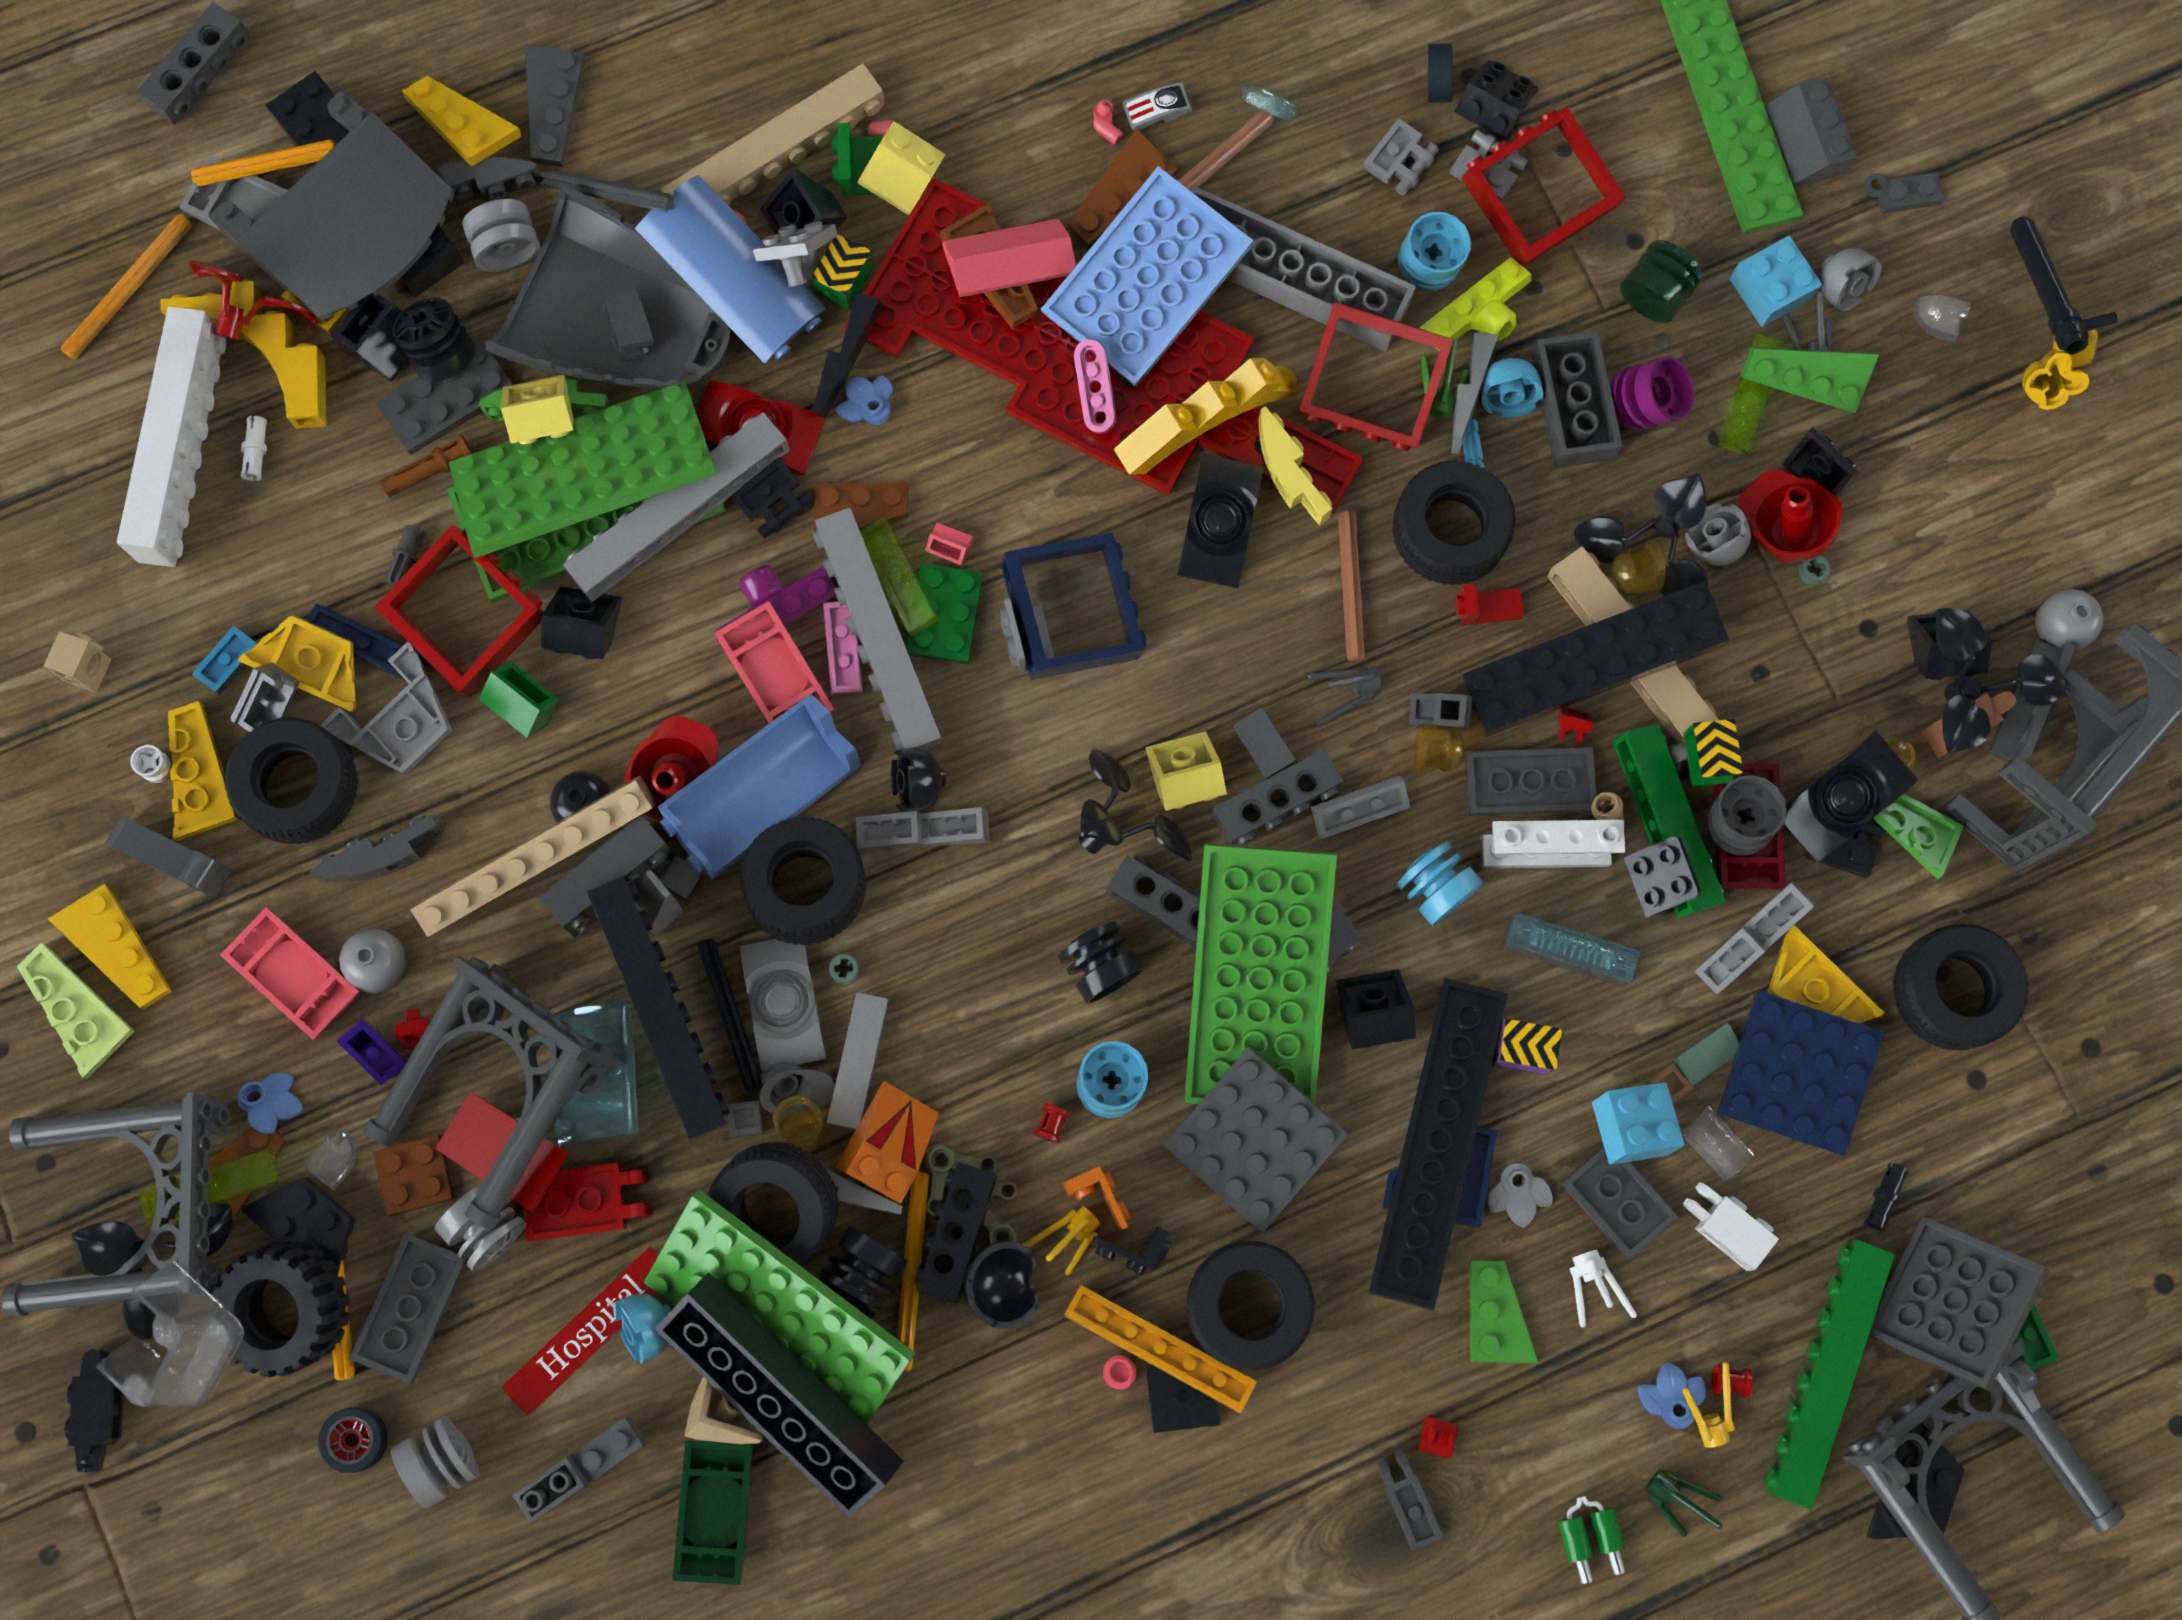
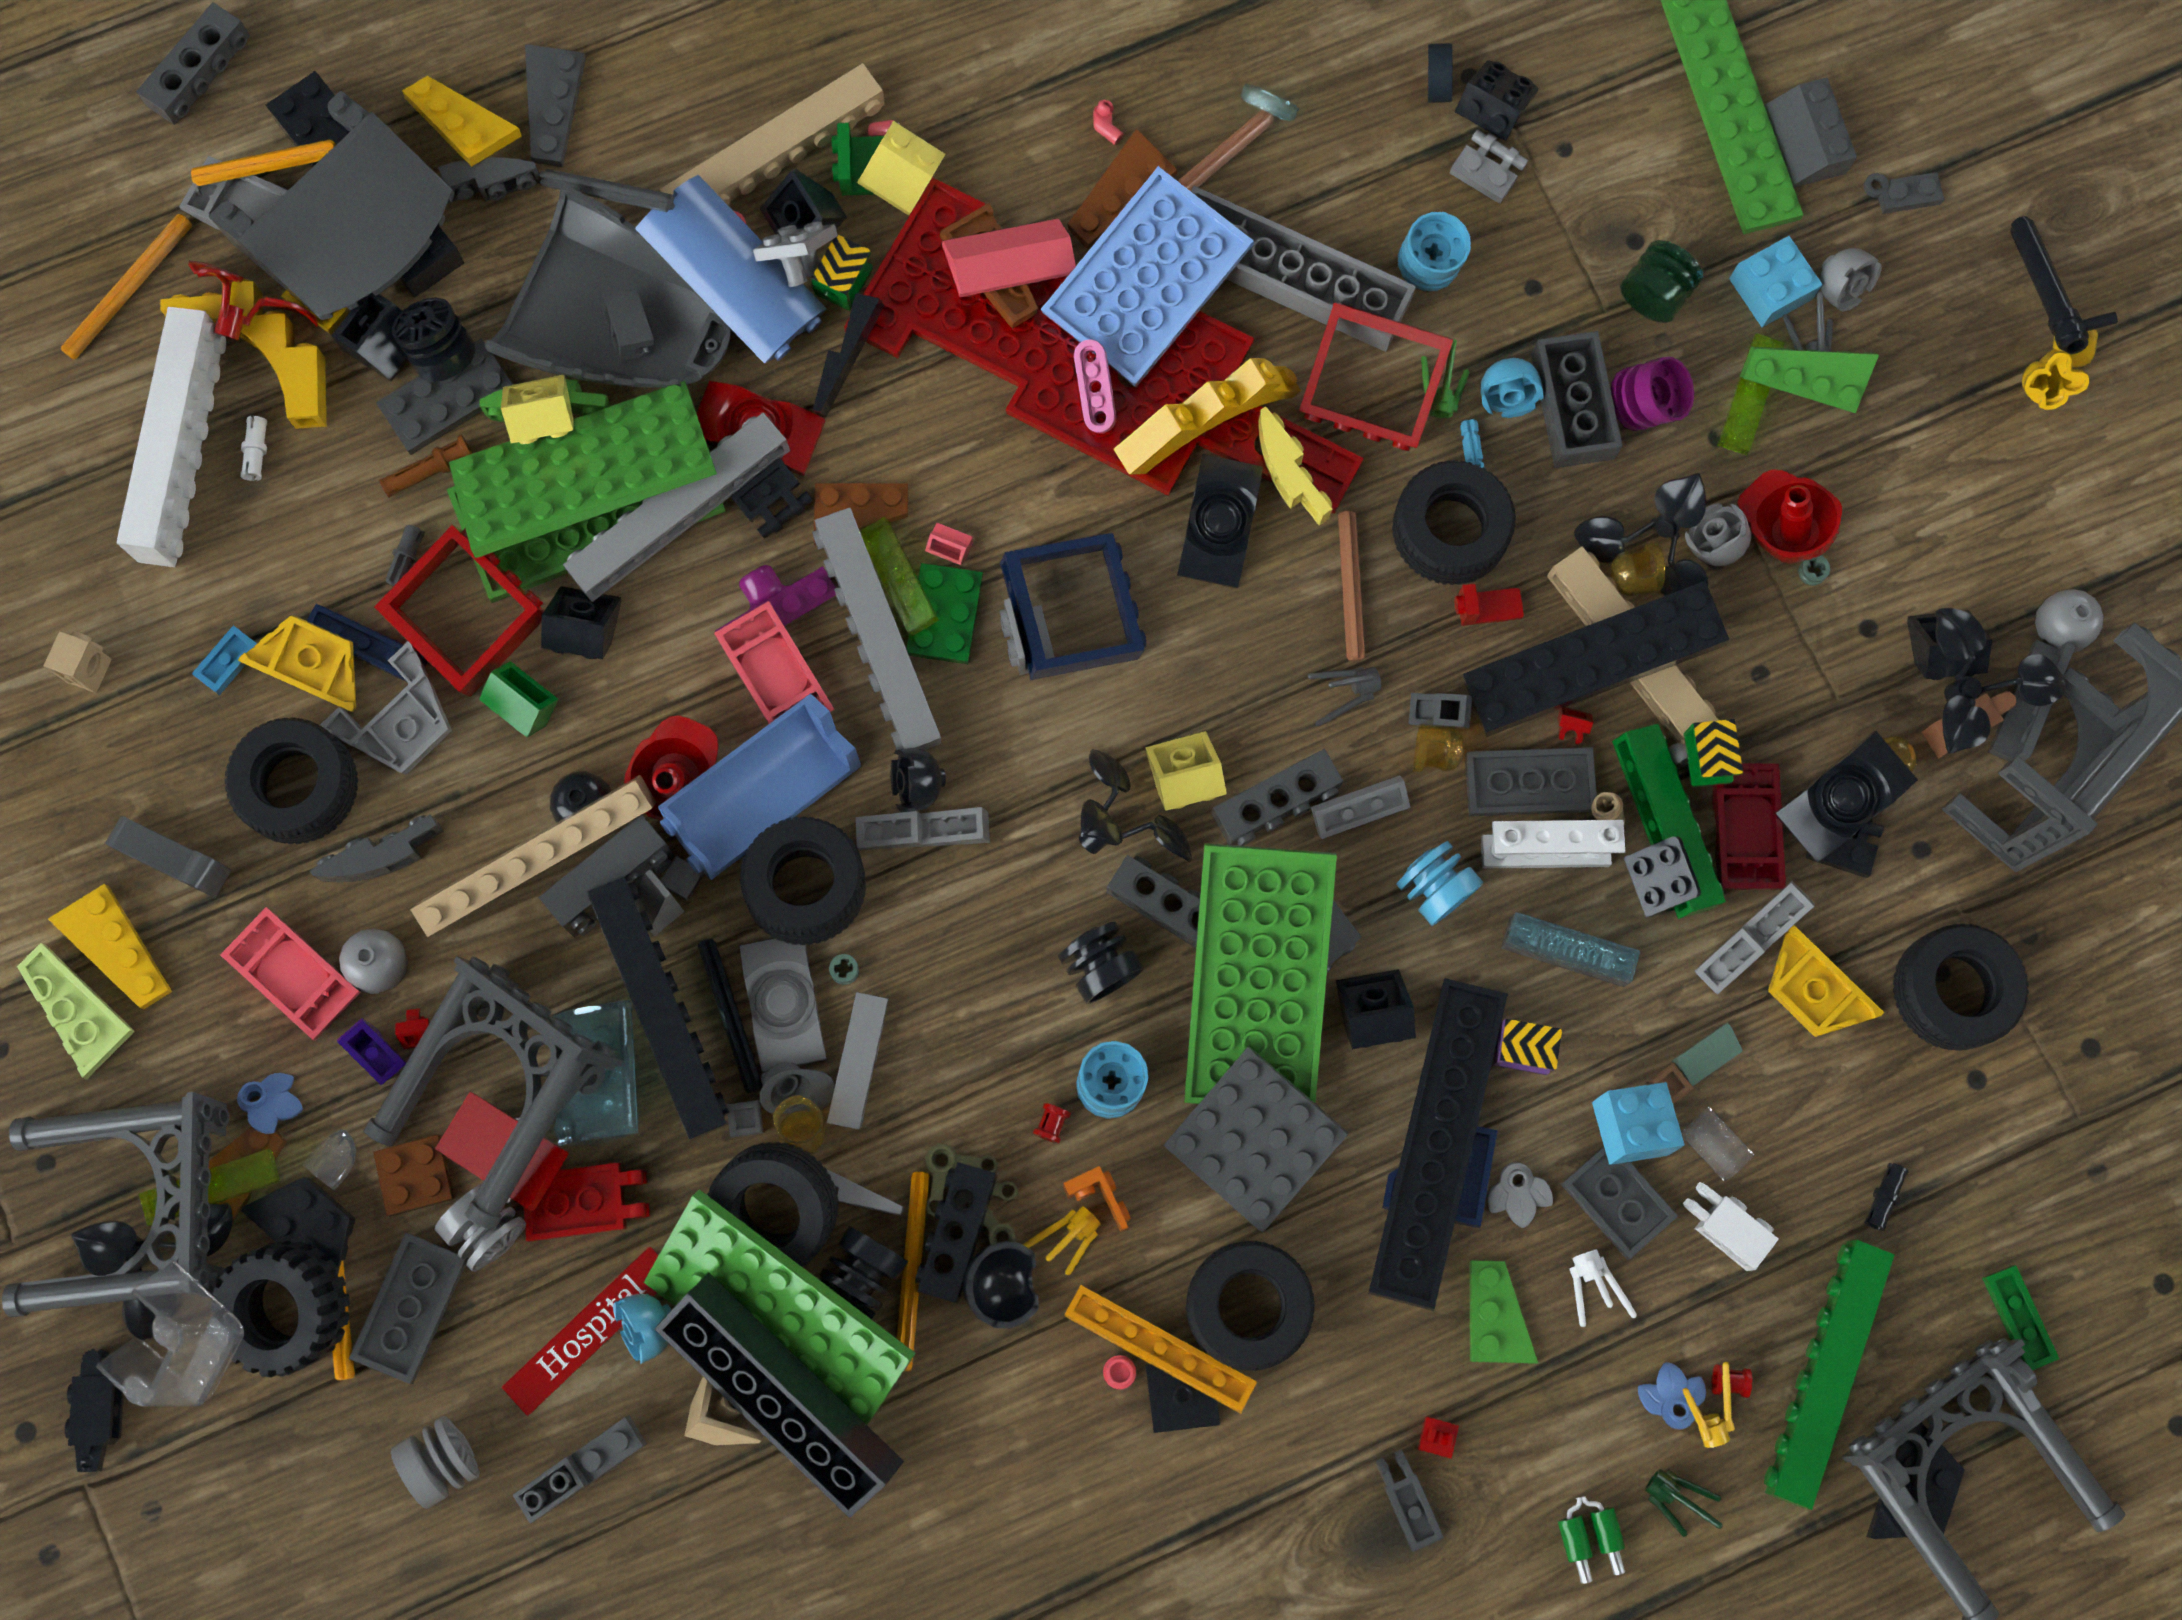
(146, 758): white wheel -> none
(196, 774): yellow wing -> none
(264, 696): dark grey hinge -> none
(339, 1452): wheel -> none
(501, 235): light grey wheel -> none
(713, 1512): dark green slope -> none
(842, 651): bright pink tile -> none
(863, 398): medium blue plate -> none
(889, 1143): orange slope -> none
(1156, 105): slope -> none
(1156, 1251): black bracket -> none
(1264, 743): dark grey hinge -> none
(1393, 151): light grey plate -> none
(1467, 395): light grey slope -> none
(1483, 305): neon yellow plate -> none
(1498, 215): red window -> none
(1757, 802): dark grey wheel -> none
(1800, 1072): dark blue plate -> none
(1820, 461): black slope -> none
(1922, 832): bright green wing -> none
(1940, 315): clear brick -> none
(1957, 1302): dark grey plate -> none

